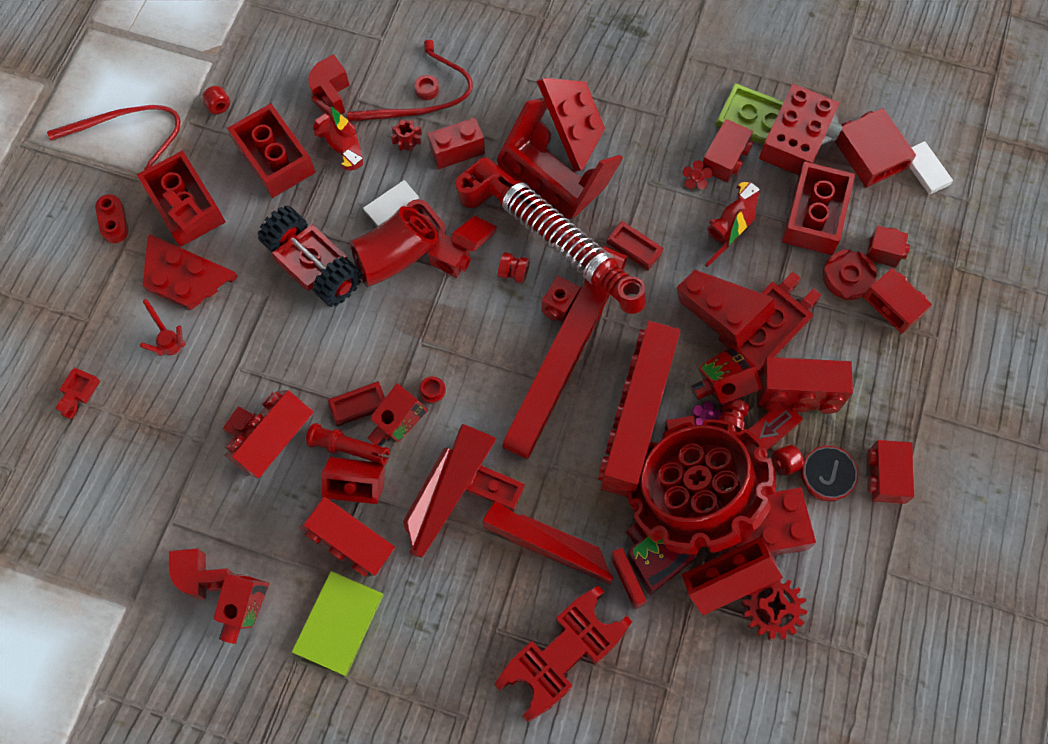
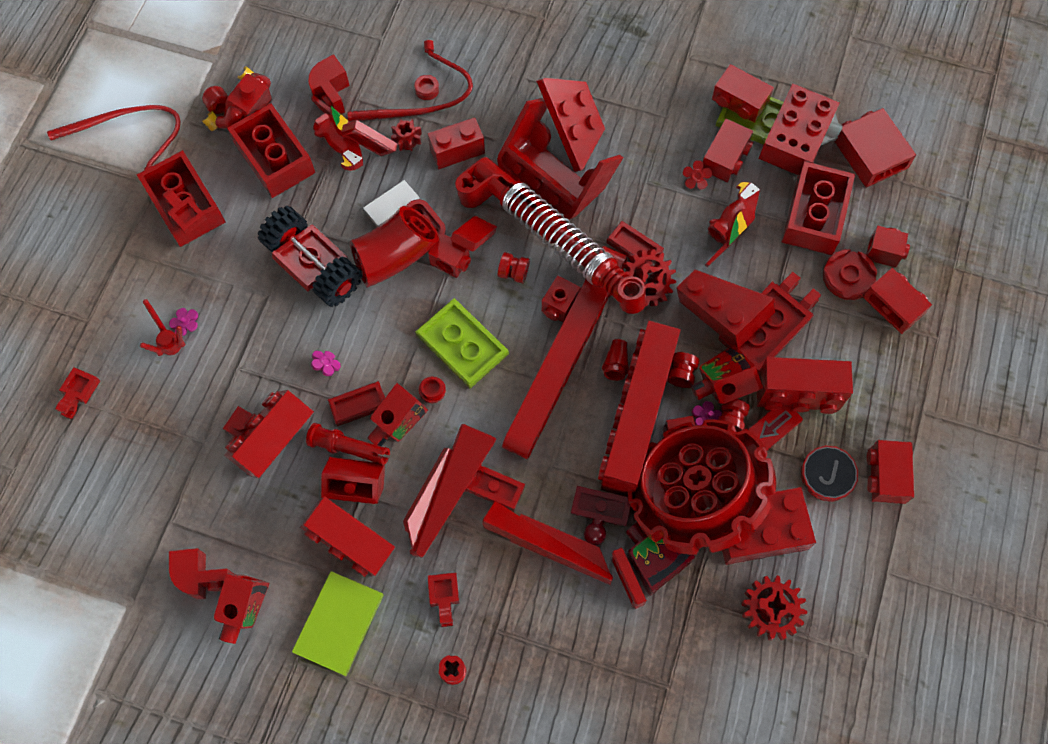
(110, 217): red plate -> none
(181, 274): red wing -> none
(185, 319): none -> dark pink plant
(246, 98): none -> red torso
(325, 362): none -> dark pink plant
(368, 138): none -> red tile
(443, 593): none -> red plate
(453, 660): none -> red bush
(462, 343): none -> lime tile
(563, 653): red piece -> none
(601, 508): none -> dark red plate
(616, 361): none -> red cone
(660, 275): none -> red gear
(683, 369): none -> red wheel
(731, 576): red brick -> none
(742, 93): none -> red brick
(787, 460): red piece -> none
(929, 169): white tile -> none

